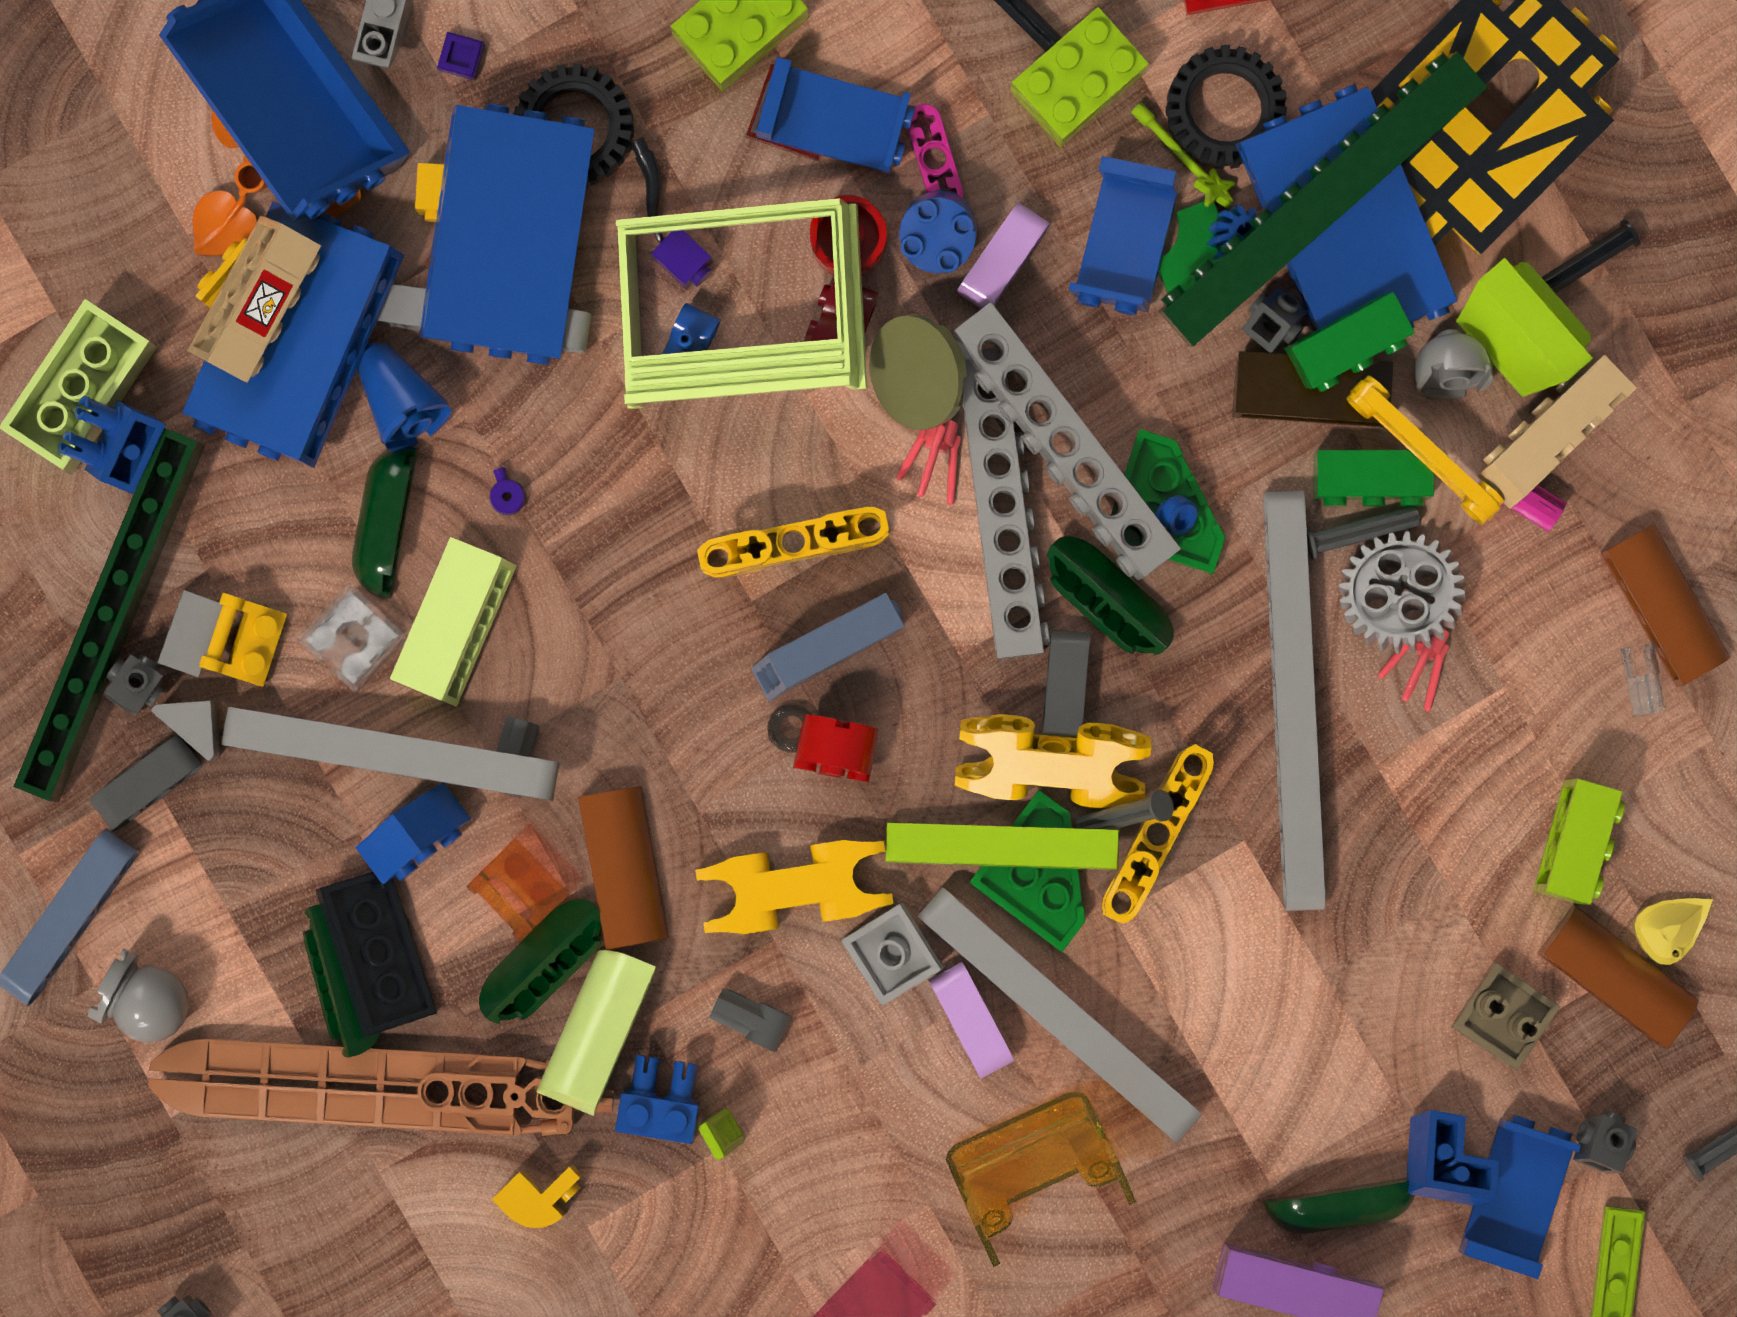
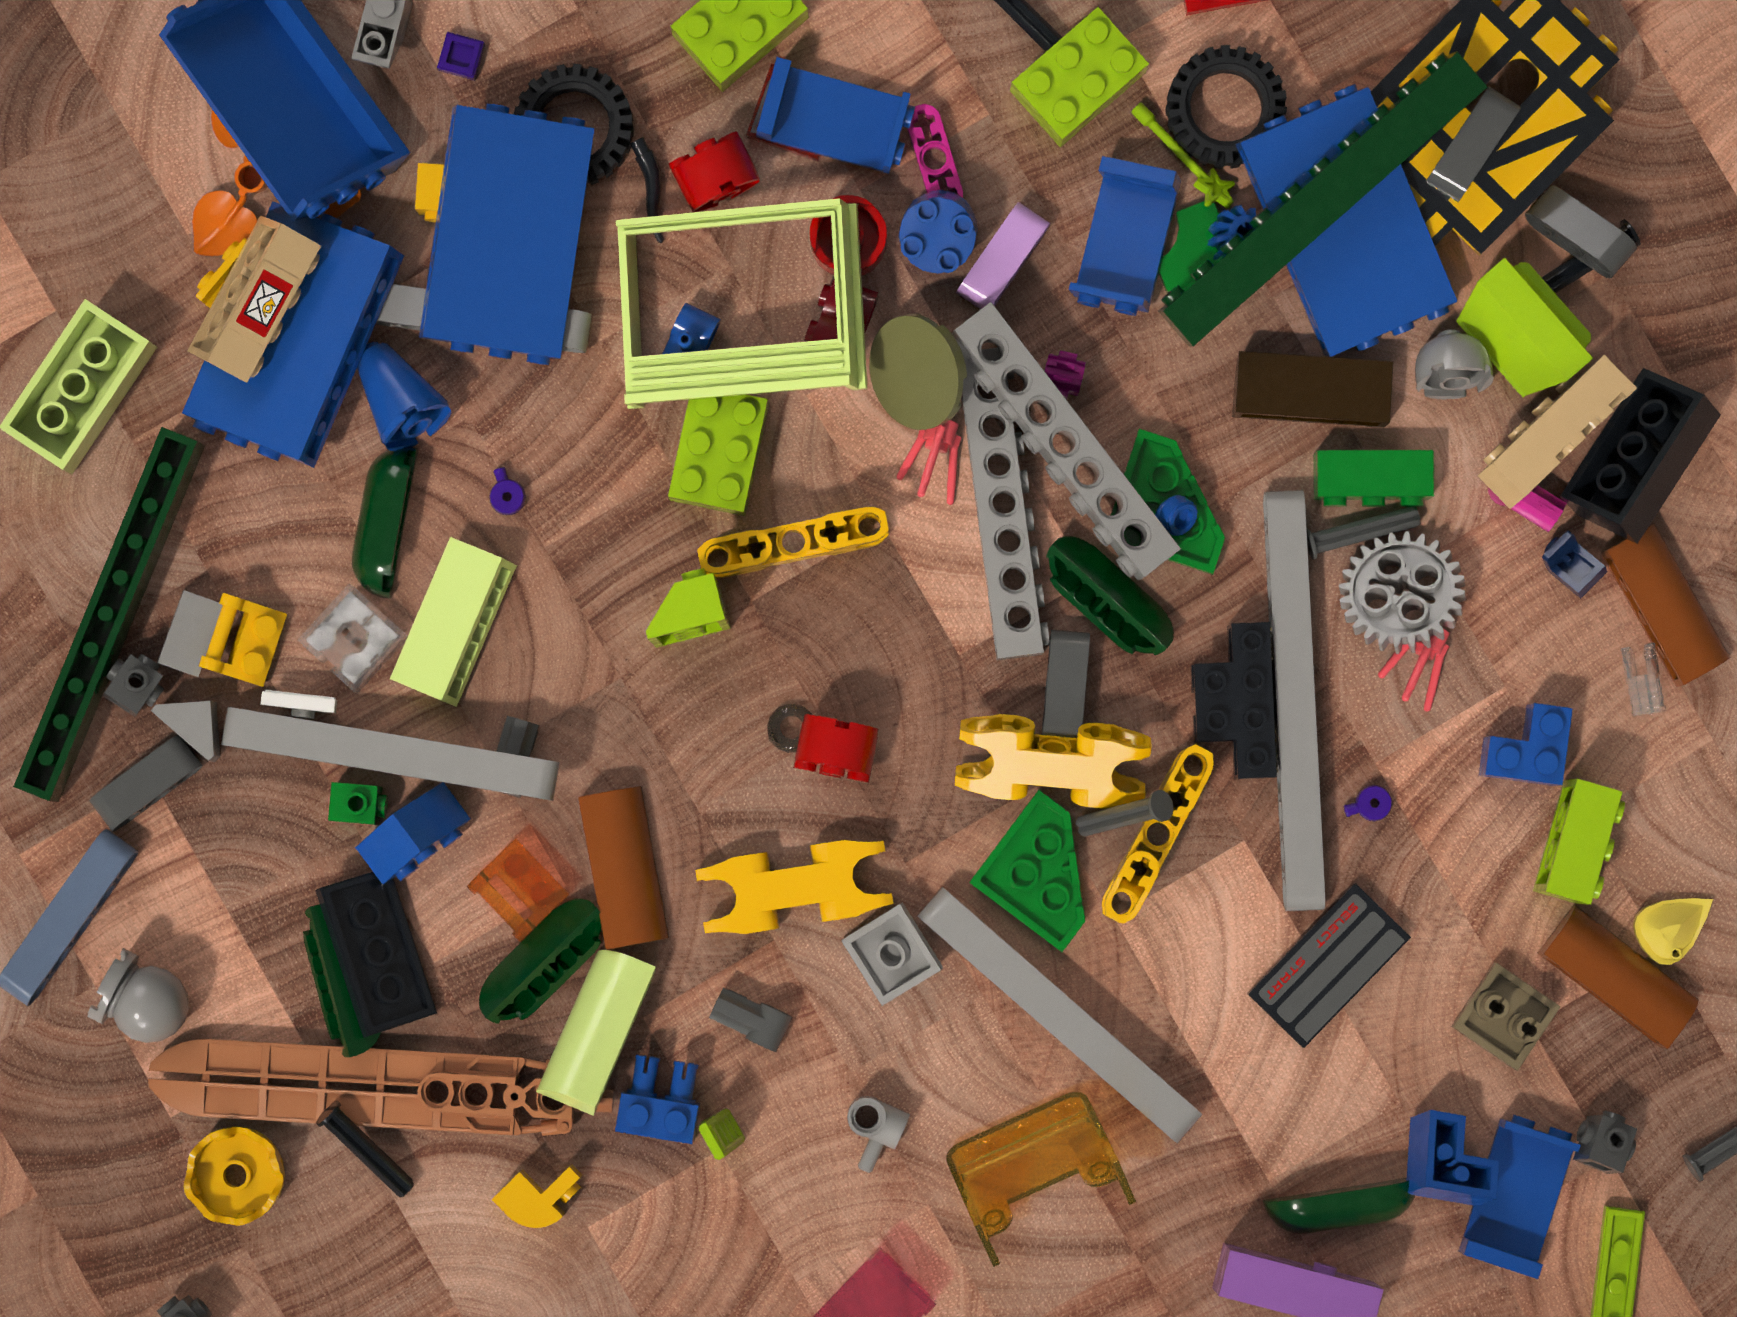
(122, 447): blue brick -> none
(207, 1182): none -> yellow plate
(301, 704): none -> white plate
(357, 803): none -> green brick
(365, 1149): none -> black axle
(683, 259): dark purple brick -> none
(689, 610): none -> lime slope
(715, 172): none -> red brick
(719, 452): none -> lime brick
(827, 646): sand blue slope -> none
(885, 1131): none -> light grey piece
(971, 1020): lavender beam -> none
(1002, 846): lime tile -> none
(1065, 372): none -> magenta gear
(1237, 701): none -> black piece
(1275, 319): dark grey brick -> none
(1328, 965): none -> dark grey tile
(1350, 342): green brick -> none
(1363, 807): none -> dark purple piece
(1473, 144): none -> dark grey beam
(1479, 500): yellow piece -> none
(1540, 753): none -> blue brick
(1572, 564): none -> dark blue bracket
(1580, 231): none -> dark grey beam
(1640, 455): none -> black brick

